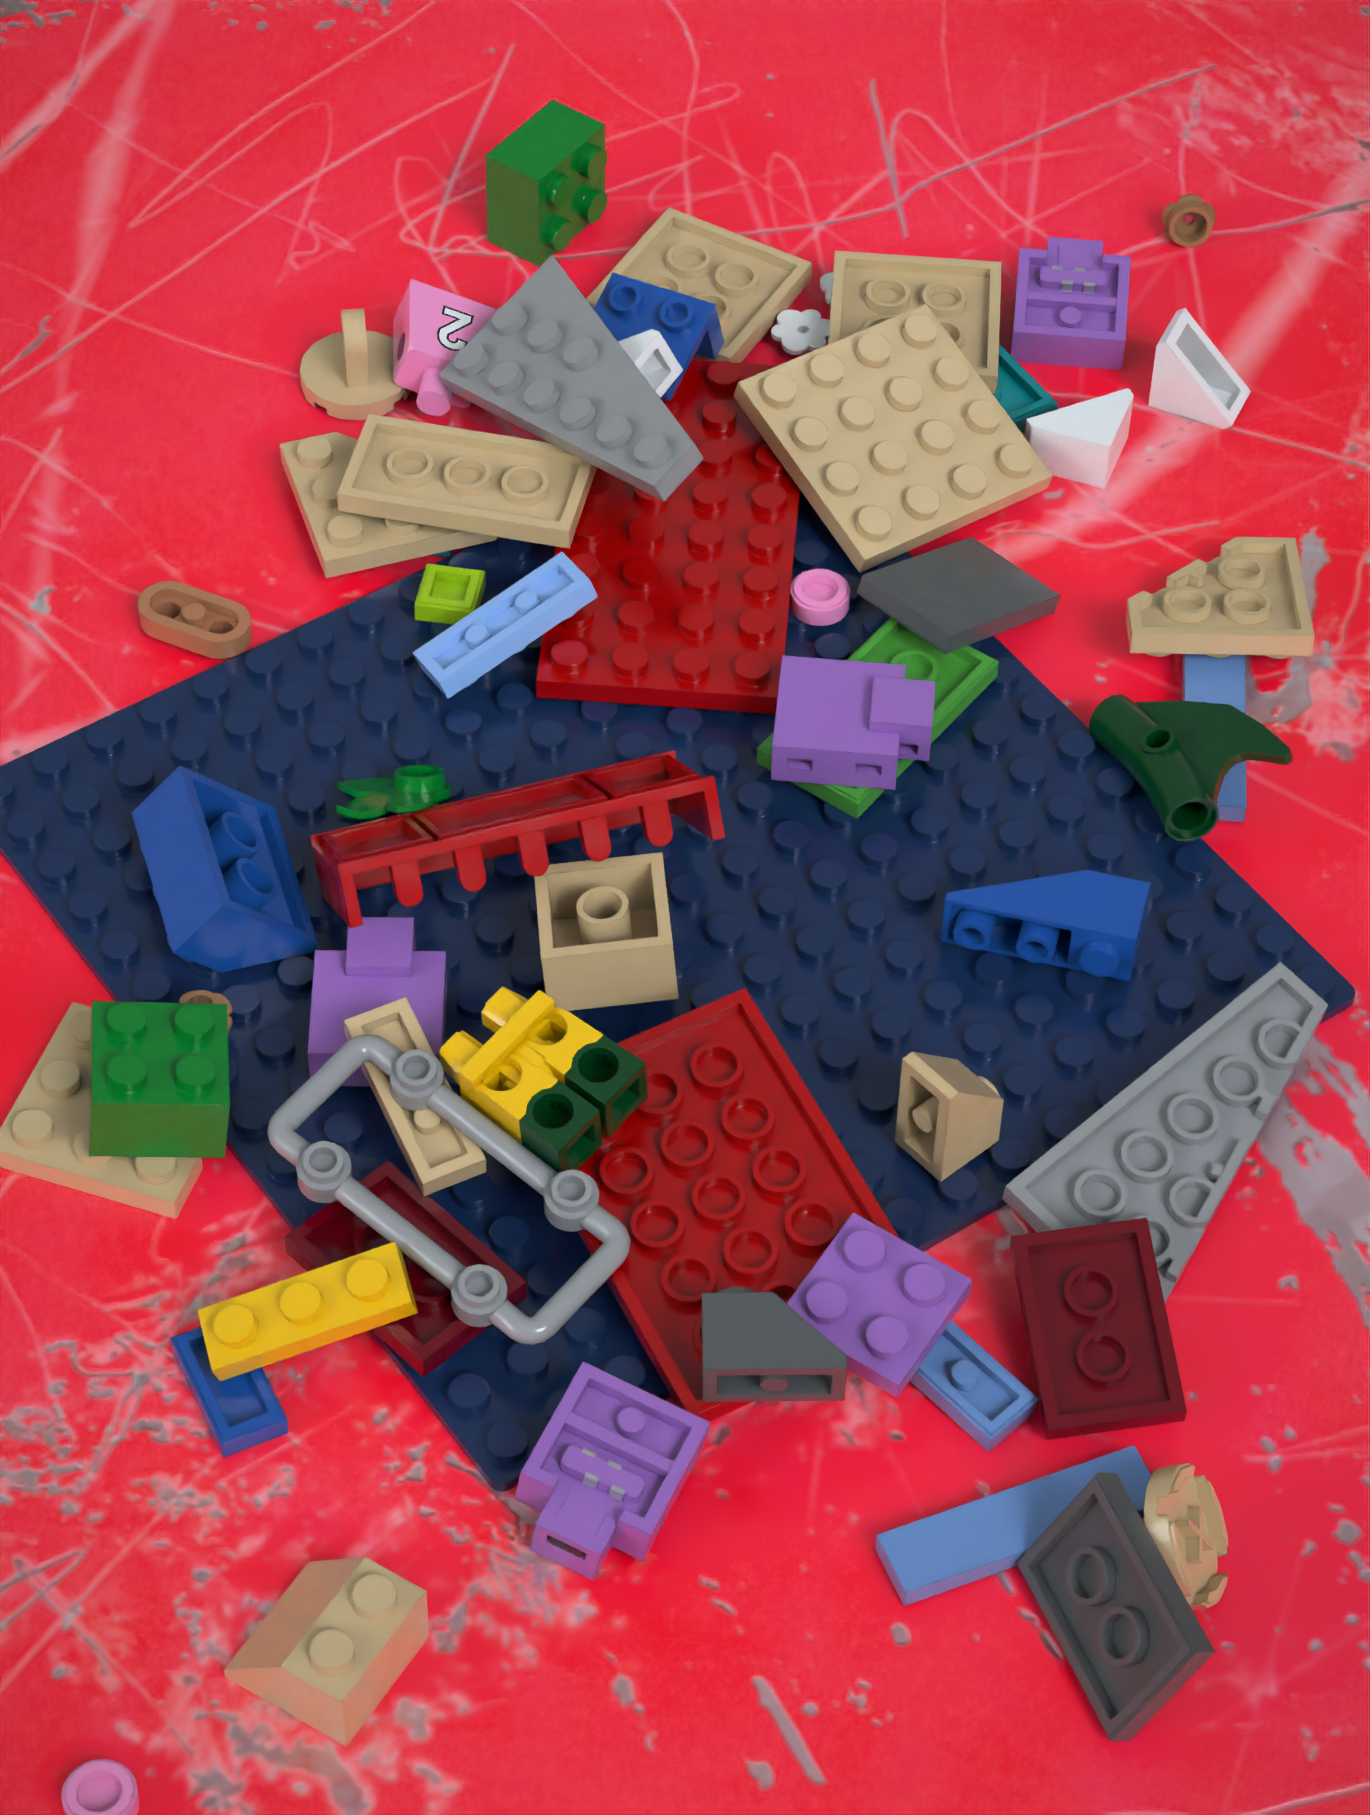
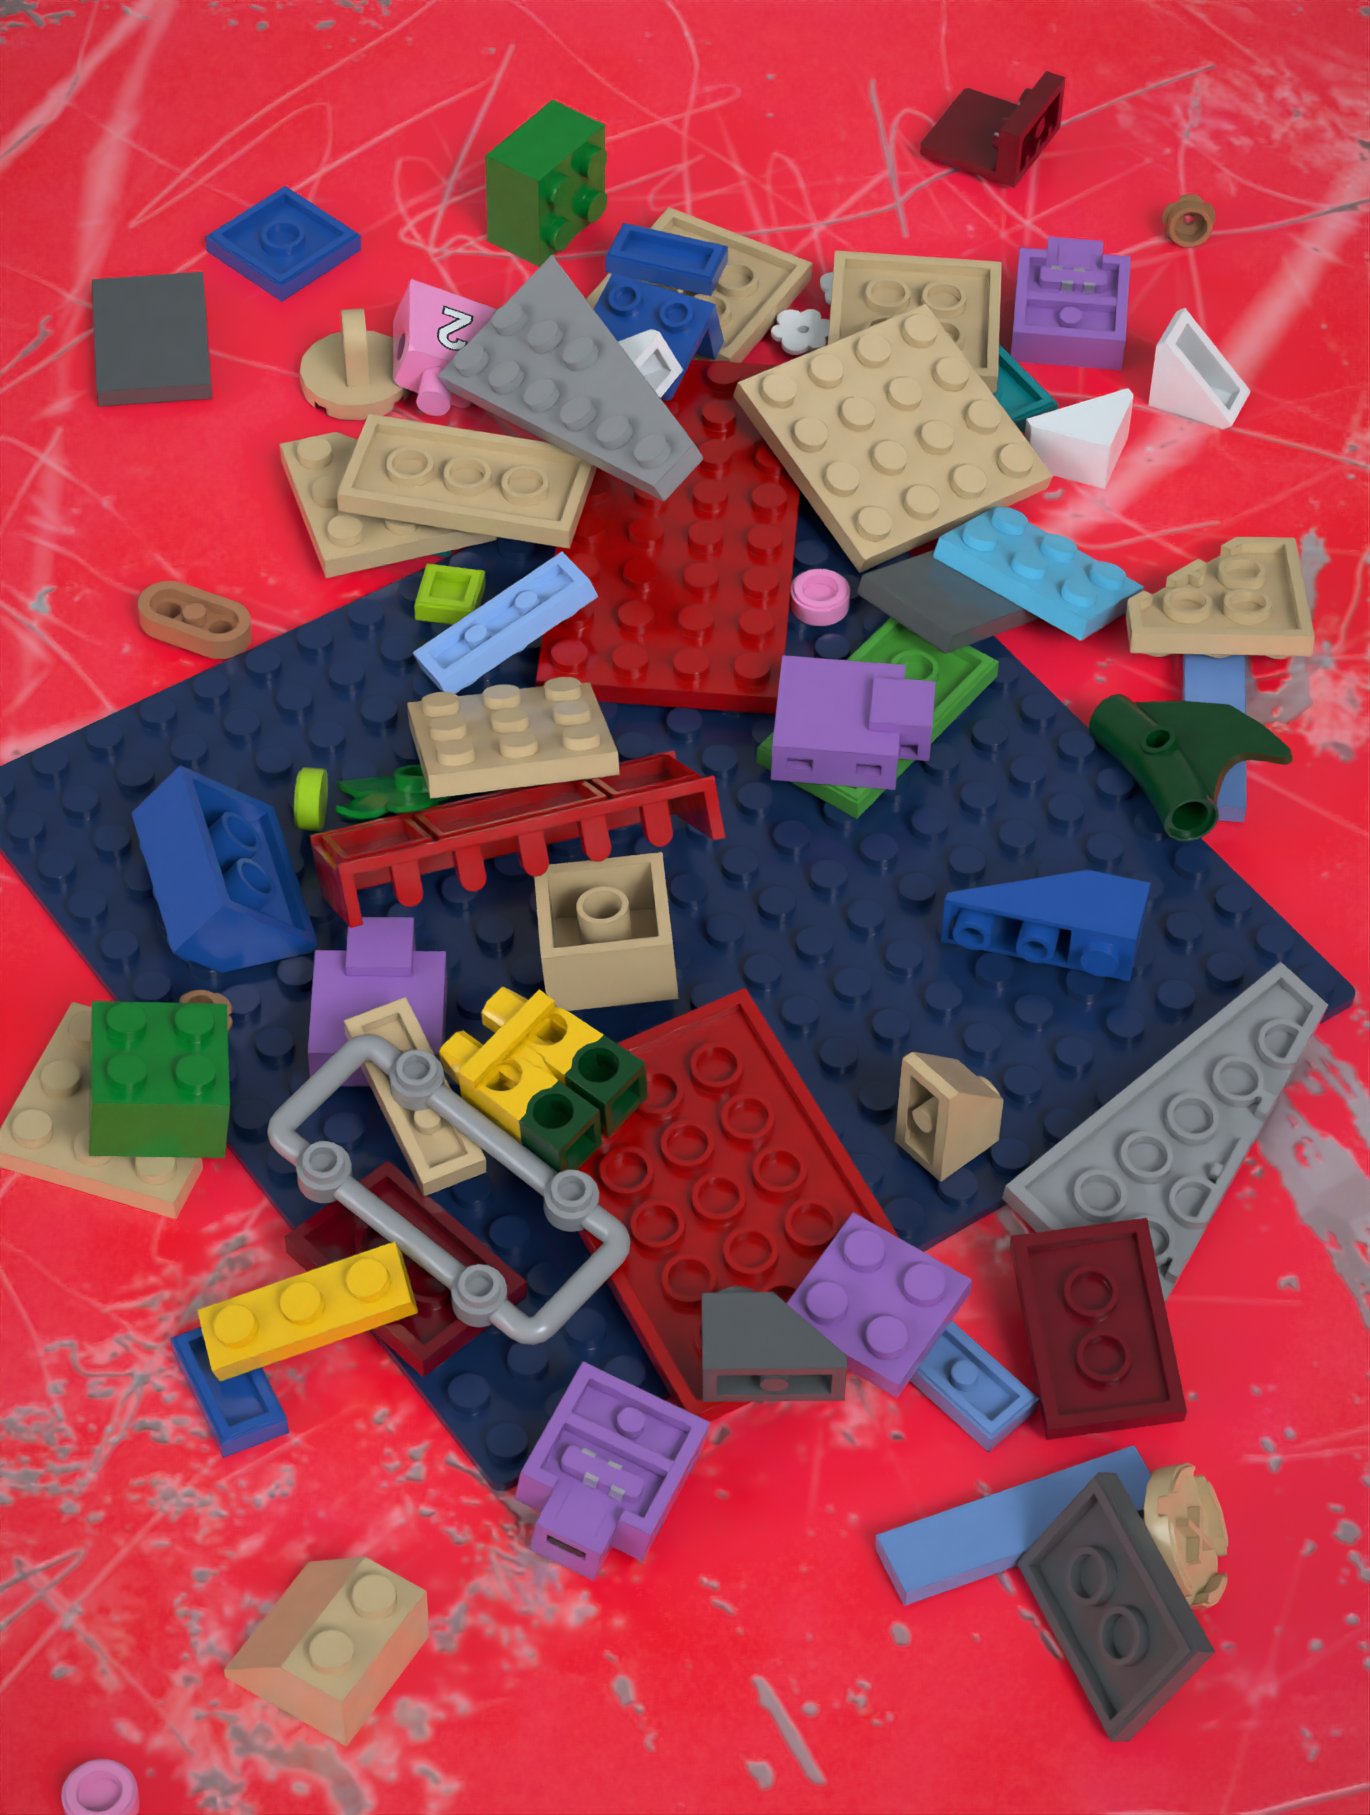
(151, 339): none -> dark grey tile
(283, 243): none -> blue tile
(311, 799): none -> lime tile
(511, 737): none -> tan plate
(666, 259): none -> blue tile
(997, 135): none -> dark red bracket
(1038, 571): none -> medium azure plate

